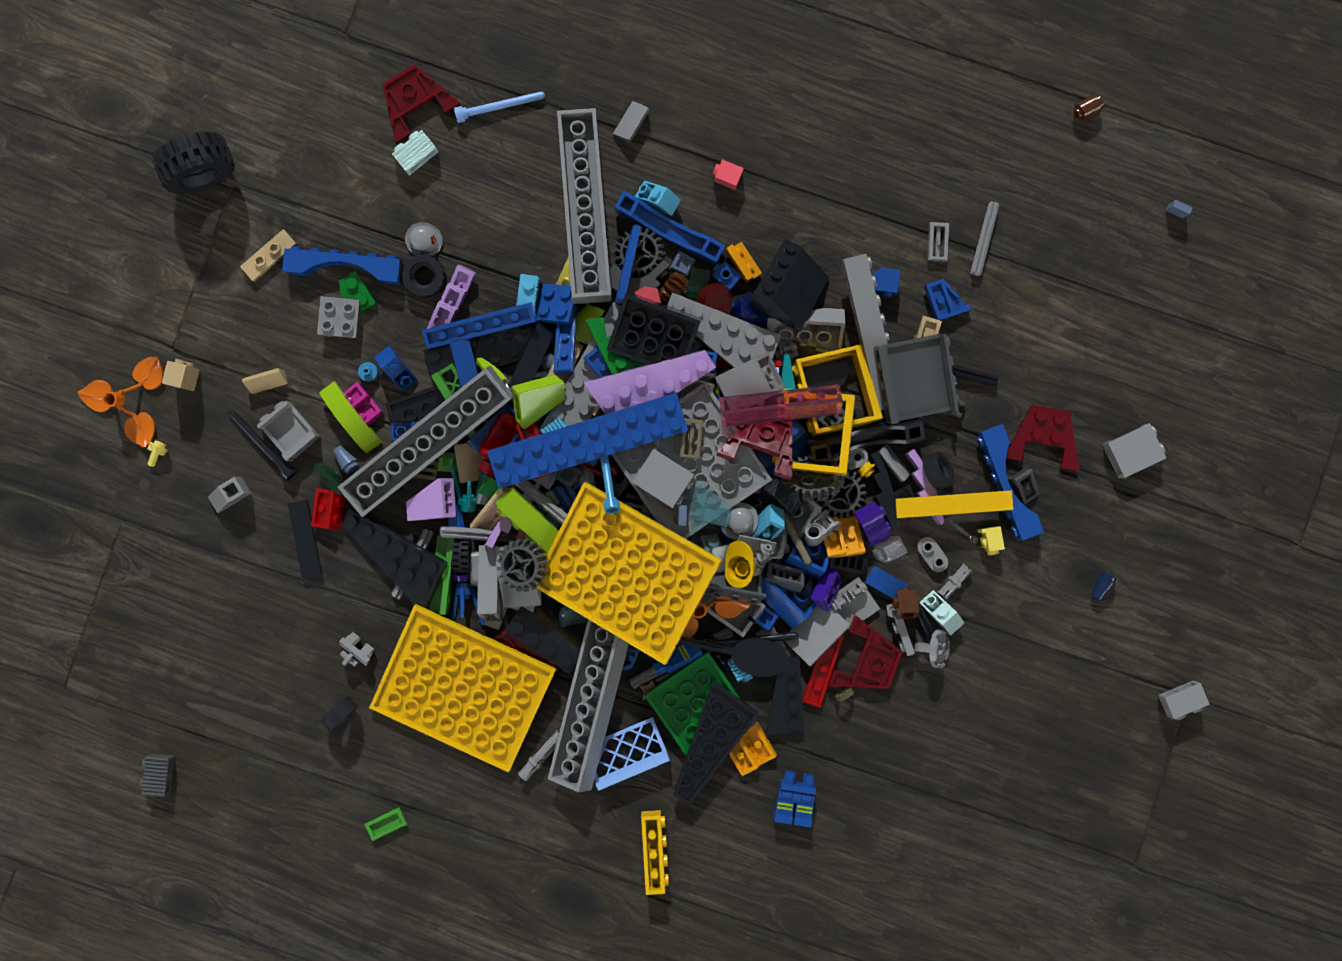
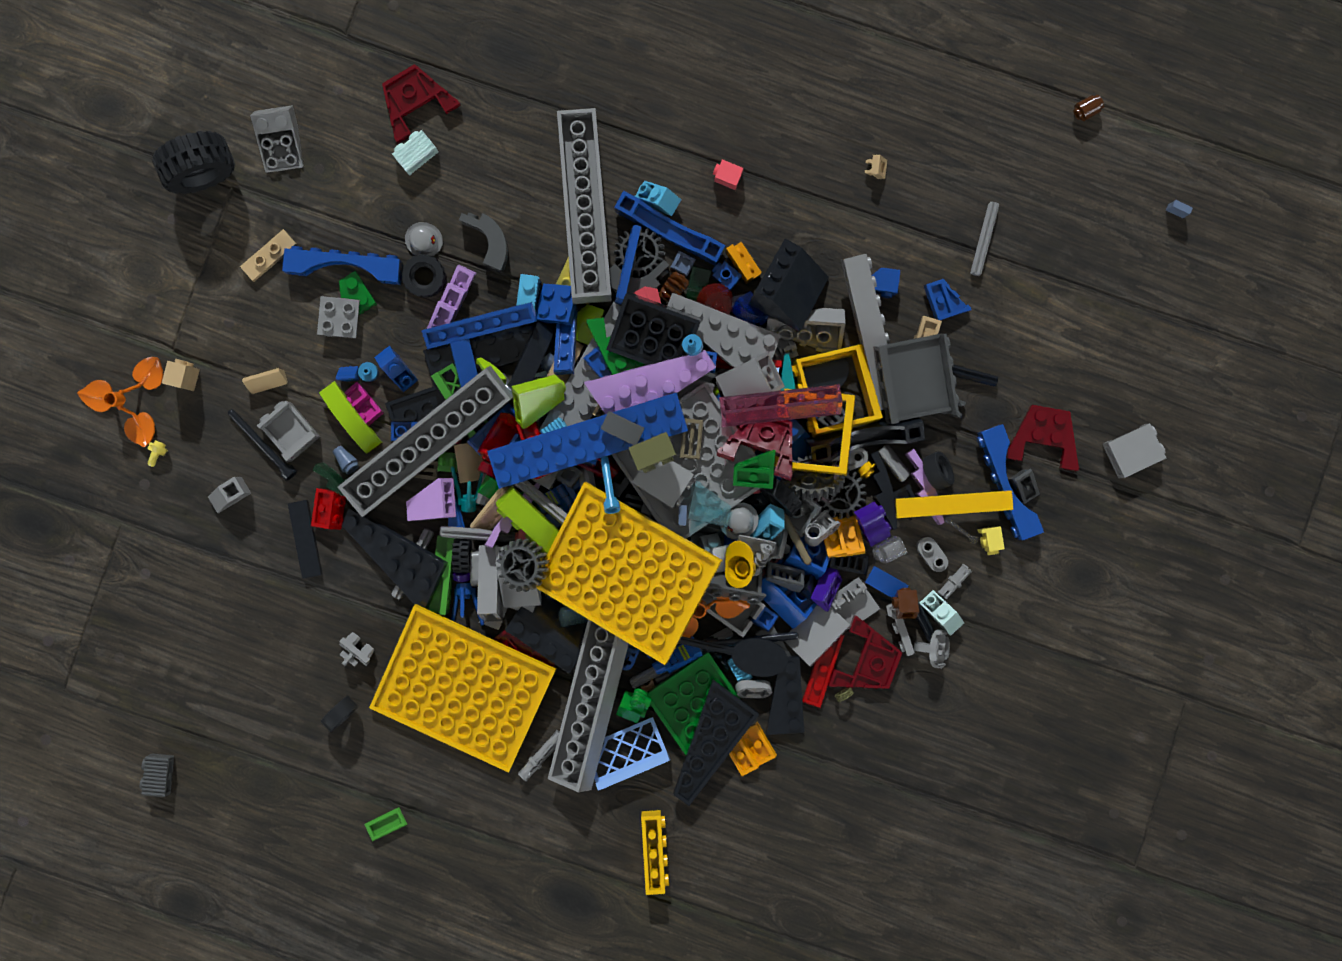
(278, 138): none -> light grey slope
(347, 374): none -> blue slope
(463, 113): light blue piece -> none
(498, 247): none -> dark grey arch
(622, 428): none -> dark grey slope
(631, 121): light grey slope -> none
(634, 705): none -> green brick
(652, 451): none -> olive brick
(692, 345): none -> dark azure tile
(753, 689): none -> light grey beam
(755, 471): none -> green wing
(797, 793): blue hips -> none
(878, 168): none -> tan tile
(936, 258): light grey tile -> none
(1103, 585): dark blue cone -> none
(1184, 700): light grey brick -> none

